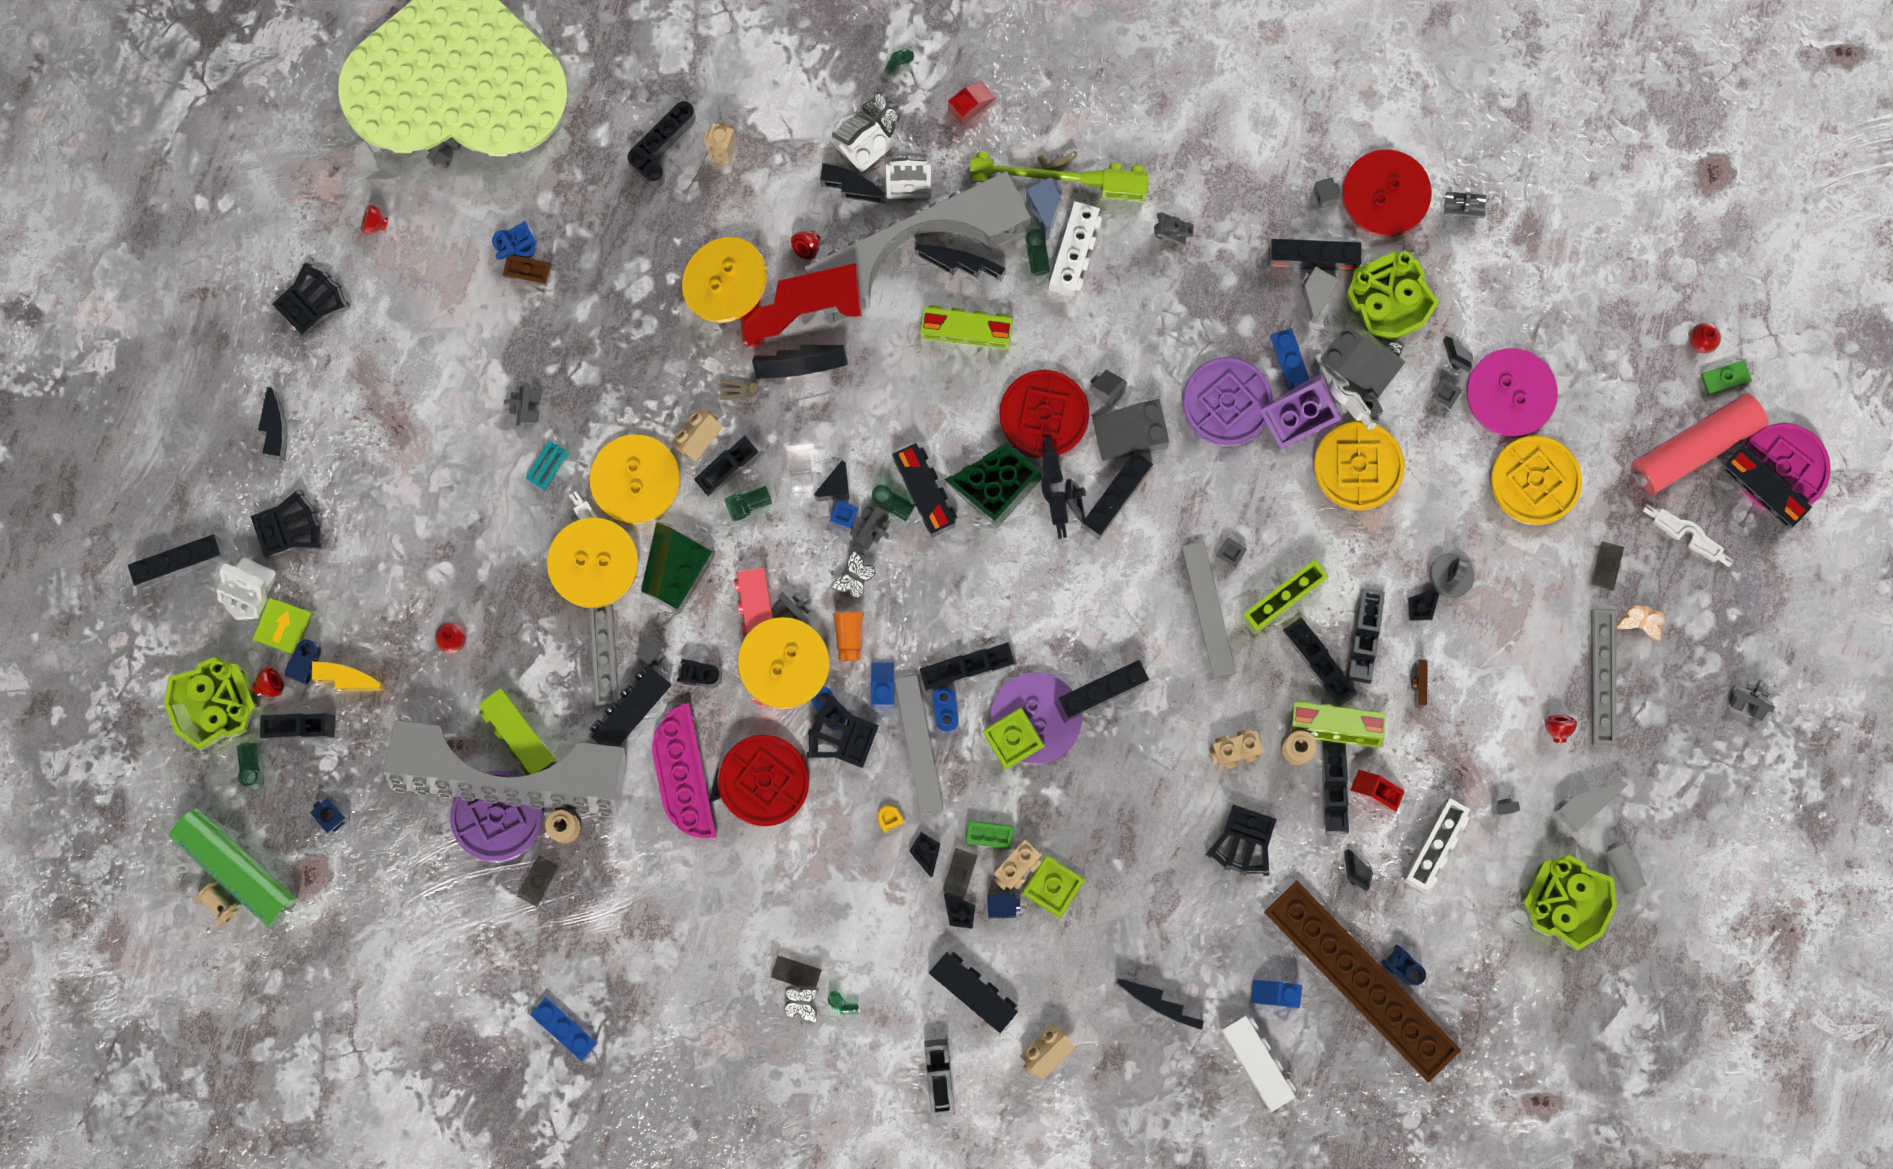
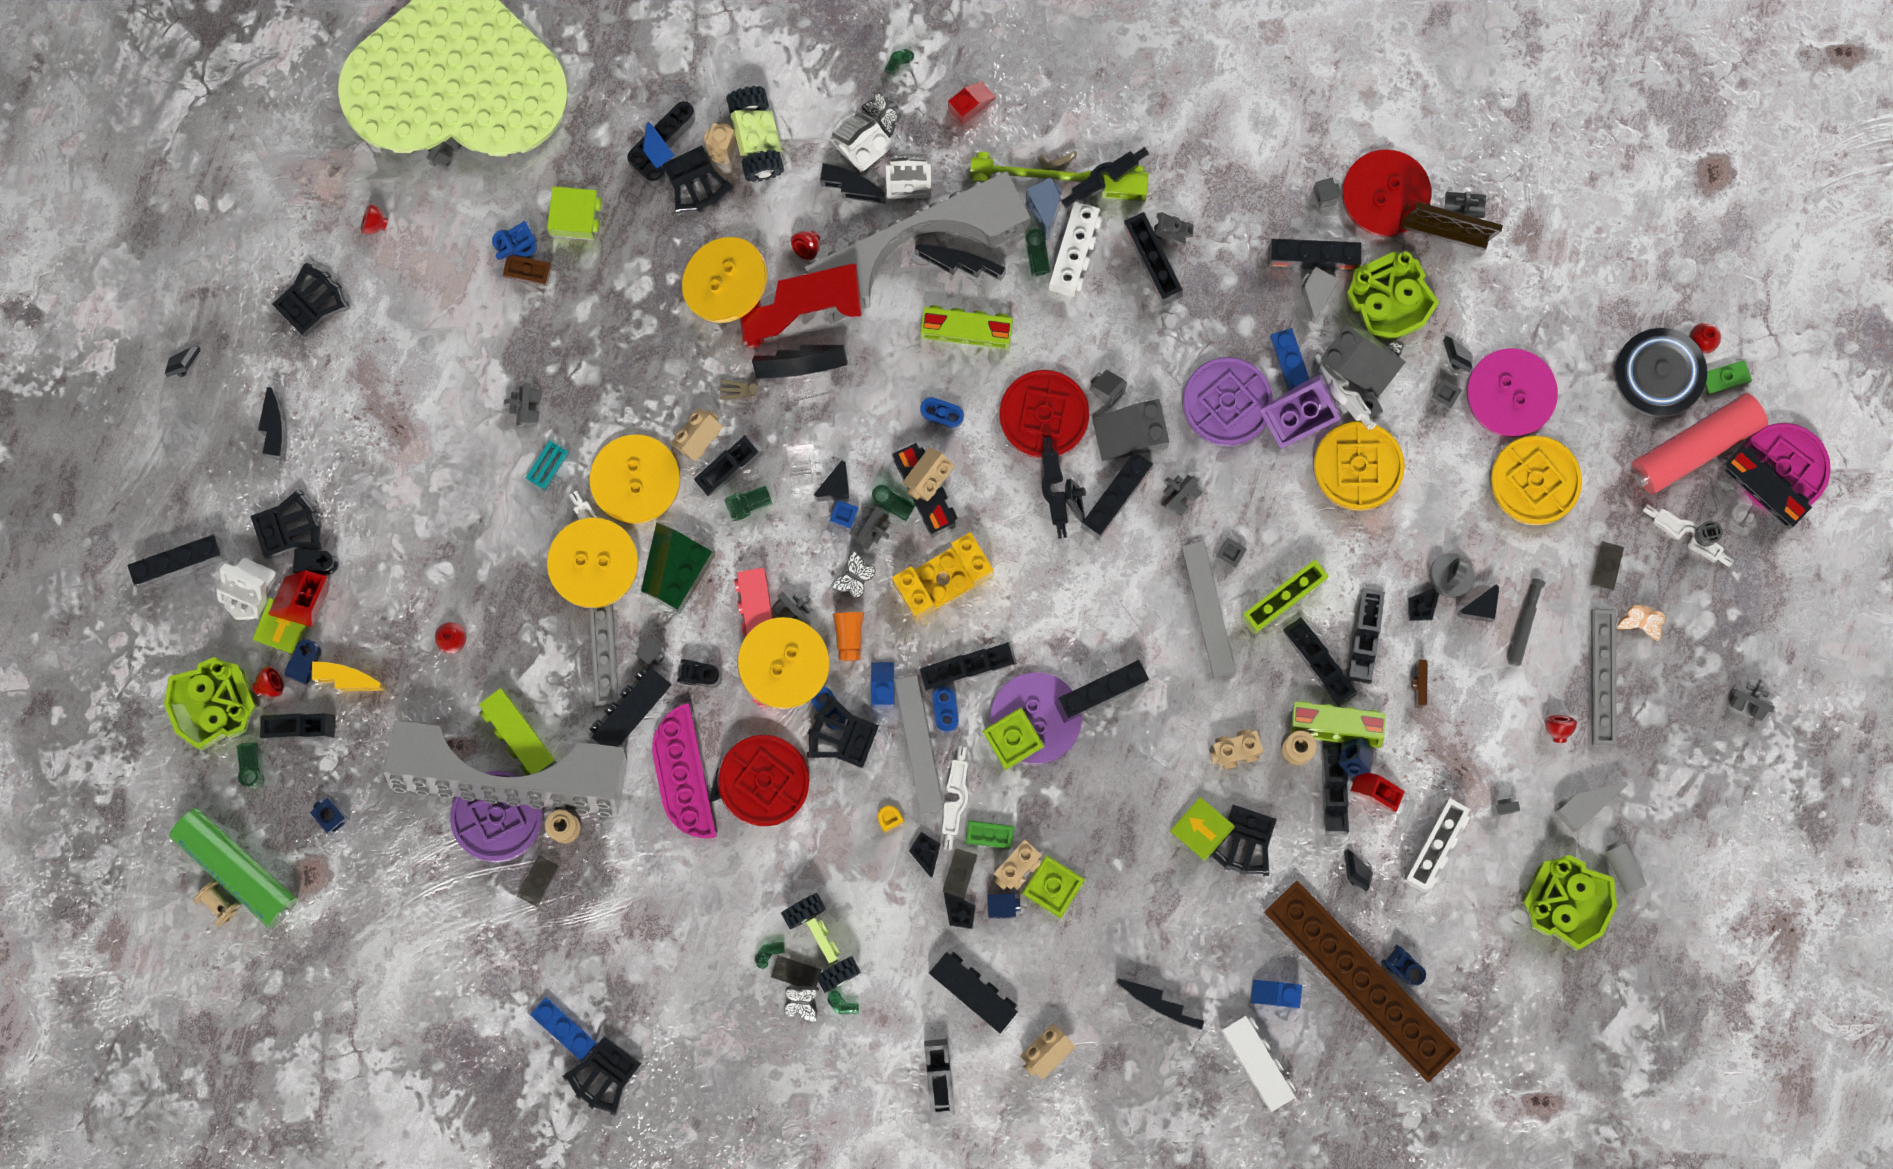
(181, 362): none -> black piece
(300, 598): none -> red slope
(312, 561): none -> black piece
(574, 213): none -> lime piece
(614, 1064): none -> black plate
(655, 147): none -> blue slope
(688, 169): none -> black plate
(755, 133): none -> plate
(766, 952): none -> clear green arm
(803, 912): none -> black plate
(928, 474): none -> tan brick
(942, 412): none -> blue plate
(953, 810): none -> white piece
(962, 563): none -> yellow plate
(996, 483): dark green wedge -> none
(1114, 170): none -> black piece
(1153, 258): none -> black brick
(1176, 493): none -> dark grey hips
(1202, 829): none -> lime tile
(1356, 757): none -> dark blue brick
(1449, 225): none -> dark brown fence
(1483, 607): none -> black slope
(1521, 639): none -> dark grey piece
(1660, 372): none -> dish
(1704, 537): none -> dark grey wheel

